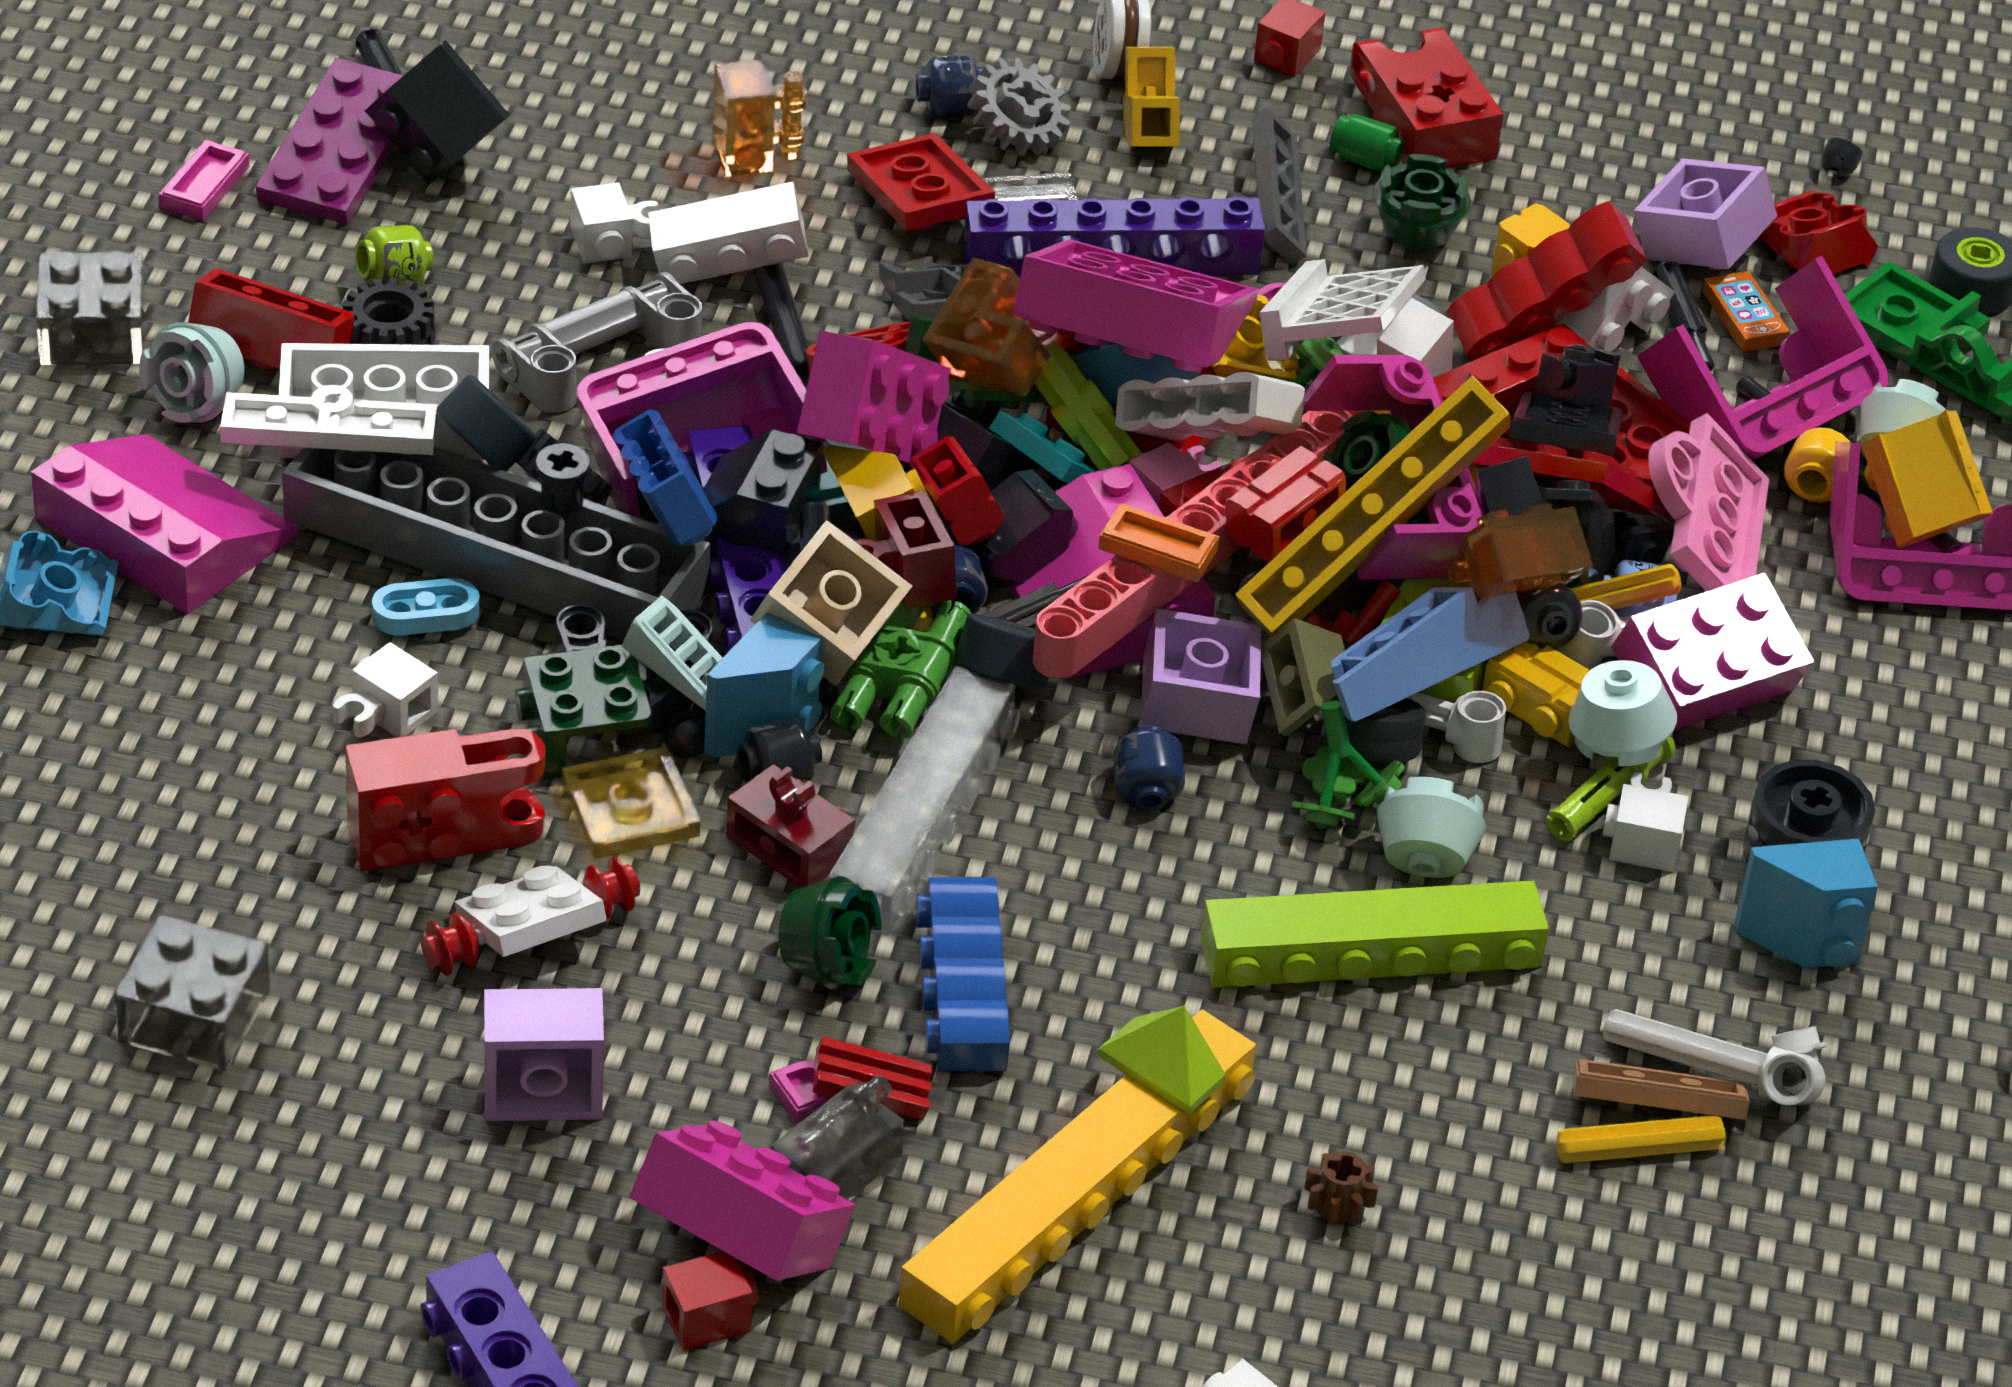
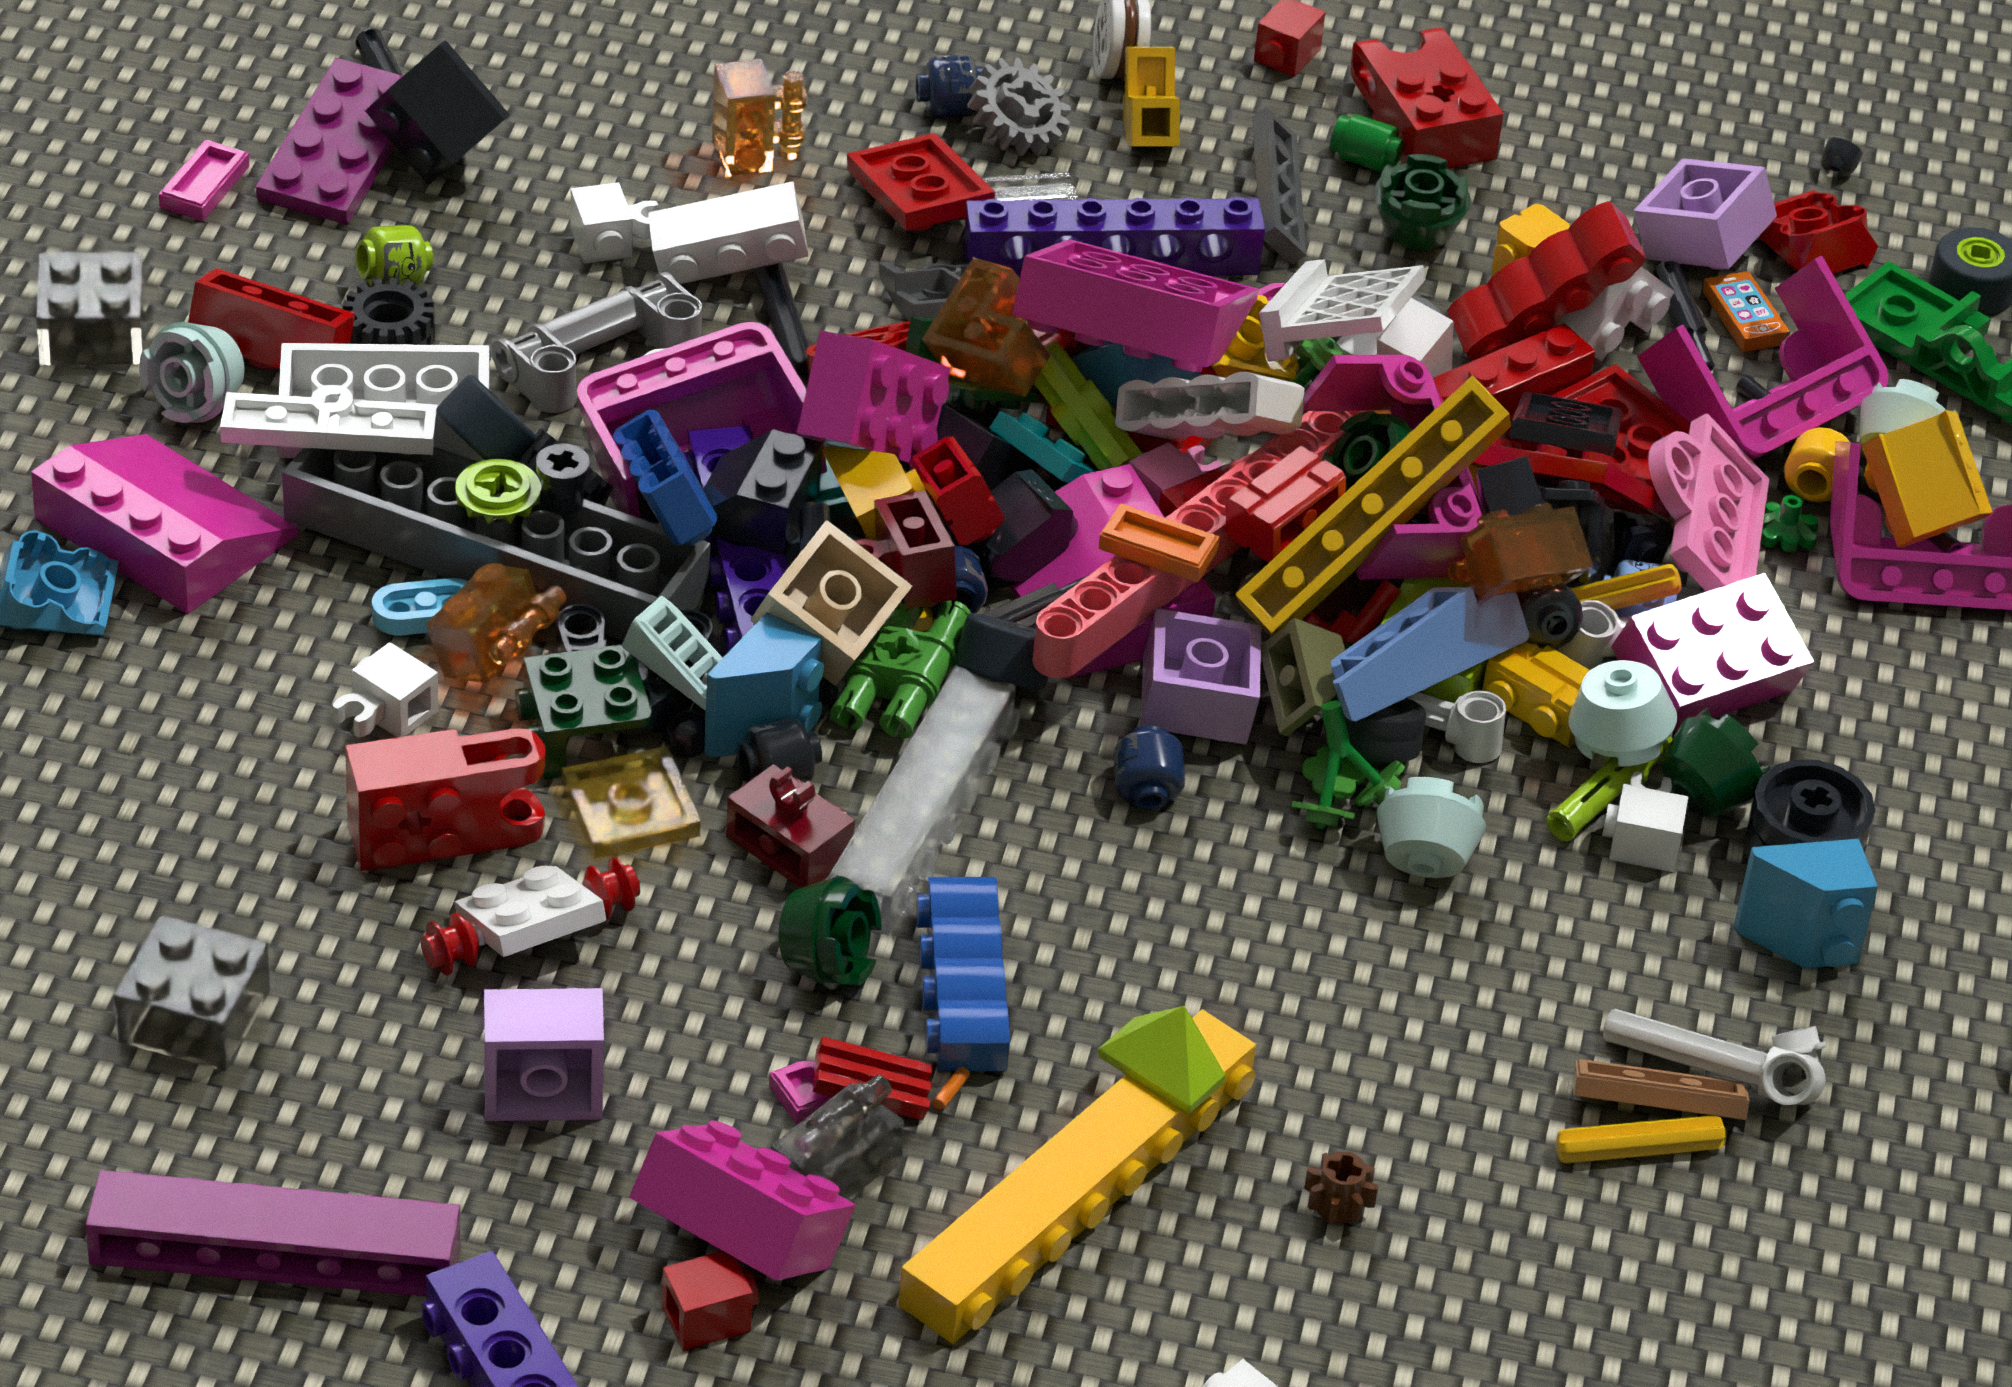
(270, 1233): none -> brick
(482, 480): none -> lime gear
(491, 621): none -> clear orange brick
(951, 1088): none -> orange piece
(1373, 934): lime brick -> none
(1578, 375): black brick -> none
(1713, 764): none -> dark green cone
(1788, 525): none -> green plant

